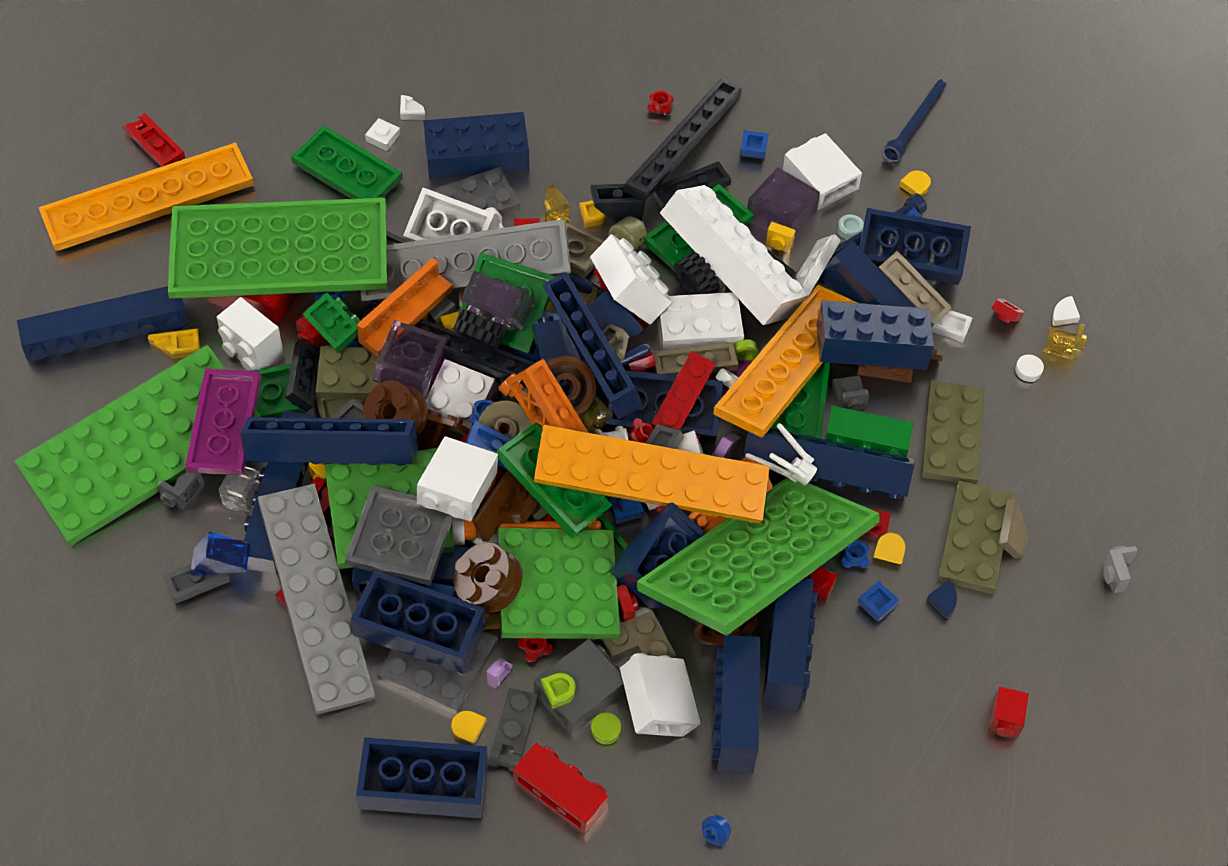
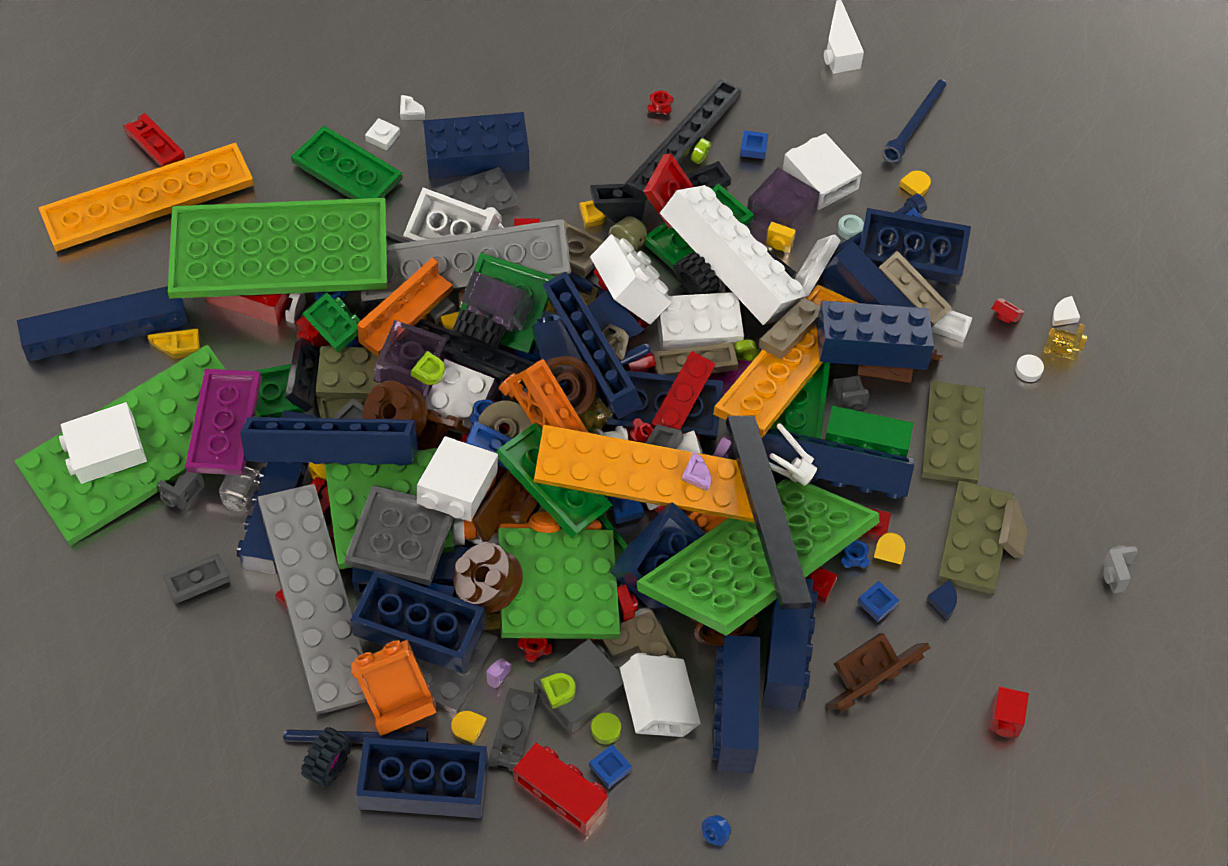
(102, 443): none -> white brick
(219, 555): clear blue slope -> none
(250, 336): white brick -> none
(296, 308): none -> white tile
(326, 757): none -> black bush
(394, 686): none -> orange panel
(418, 734): none -> dark blue piece
(429, 369): none -> lime tile
(543, 523): none -> orange piece
(556, 205): clear yellow bracket -> none
(610, 766): none -> blue plate
(665, 182): none -> red plate
(697, 472): none -> lavender tile
(700, 151): none -> lime tile
(727, 377): white tile -> none
(768, 513): none -> black tile
(790, 328): none -> dark tan plate
(843, 46): none -> white slope
(869, 665): none -> reddish brown bracket

